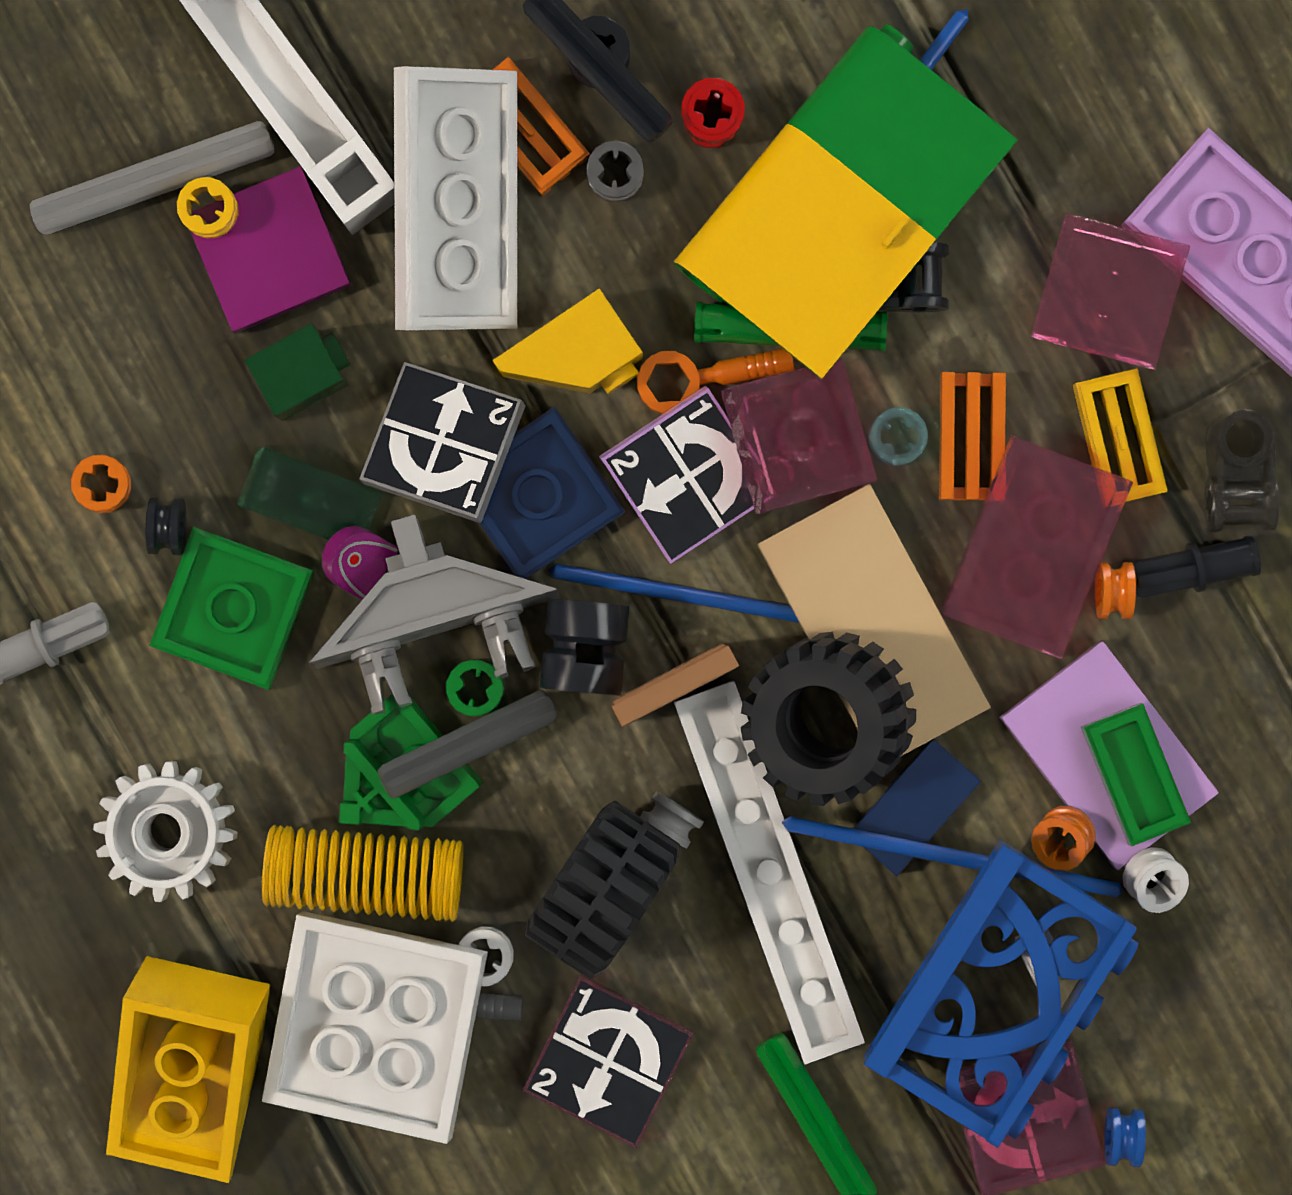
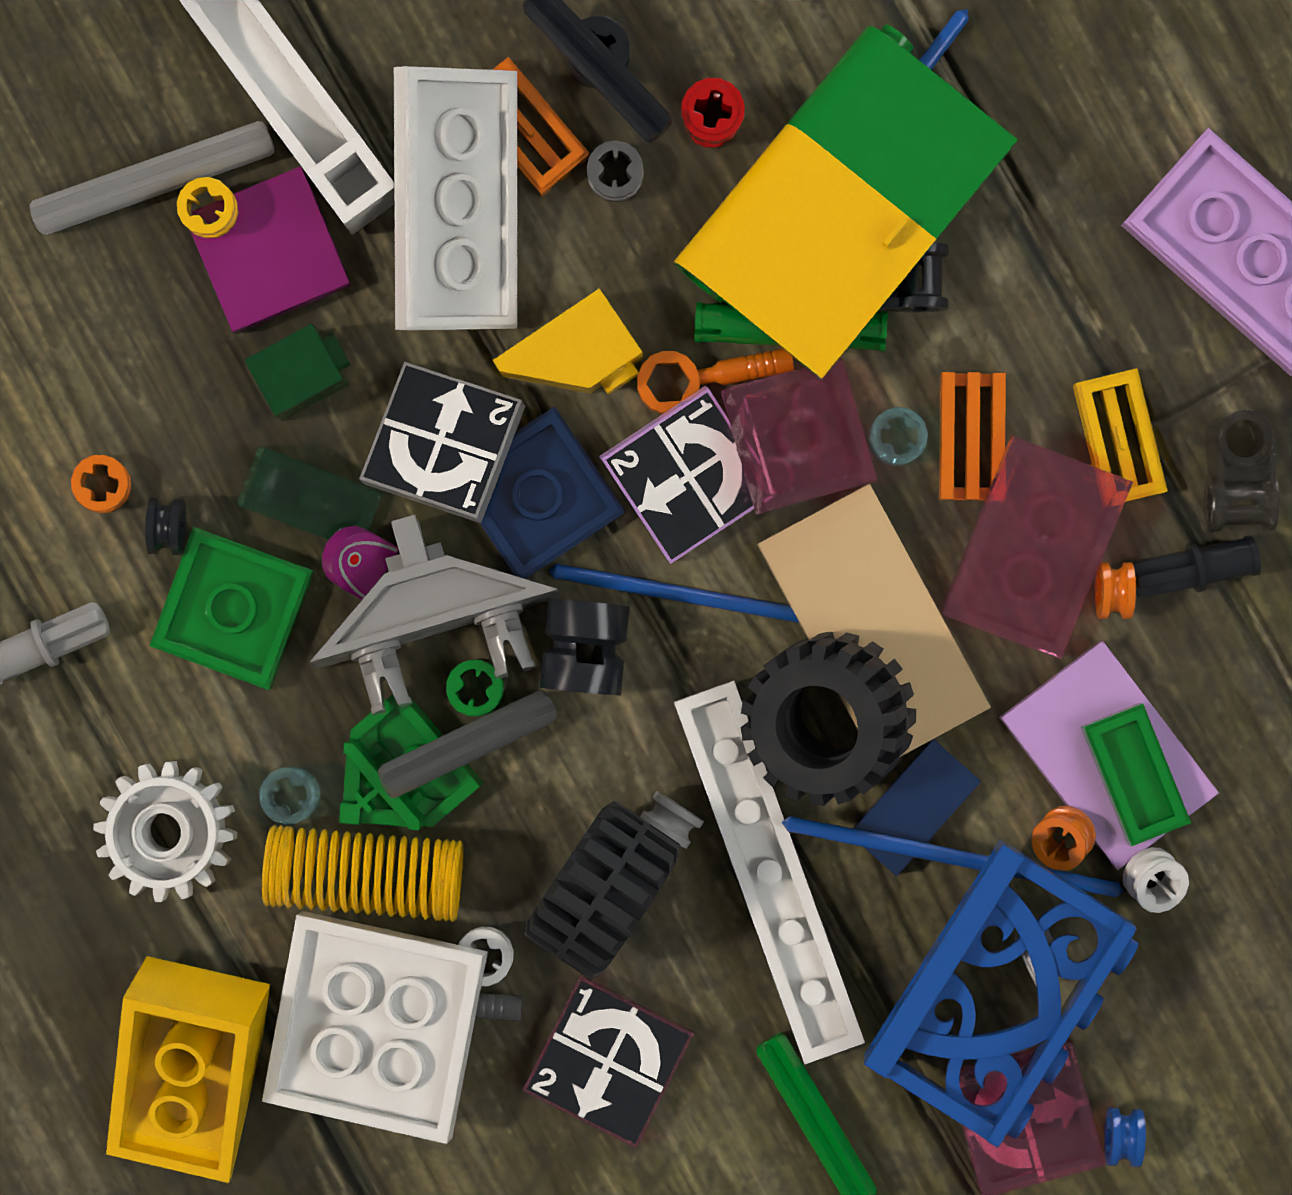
(281, 813): none -> clear light blue bush
(674, 684): medium nougat tile -> none
(1110, 291): clear pink tile -> none

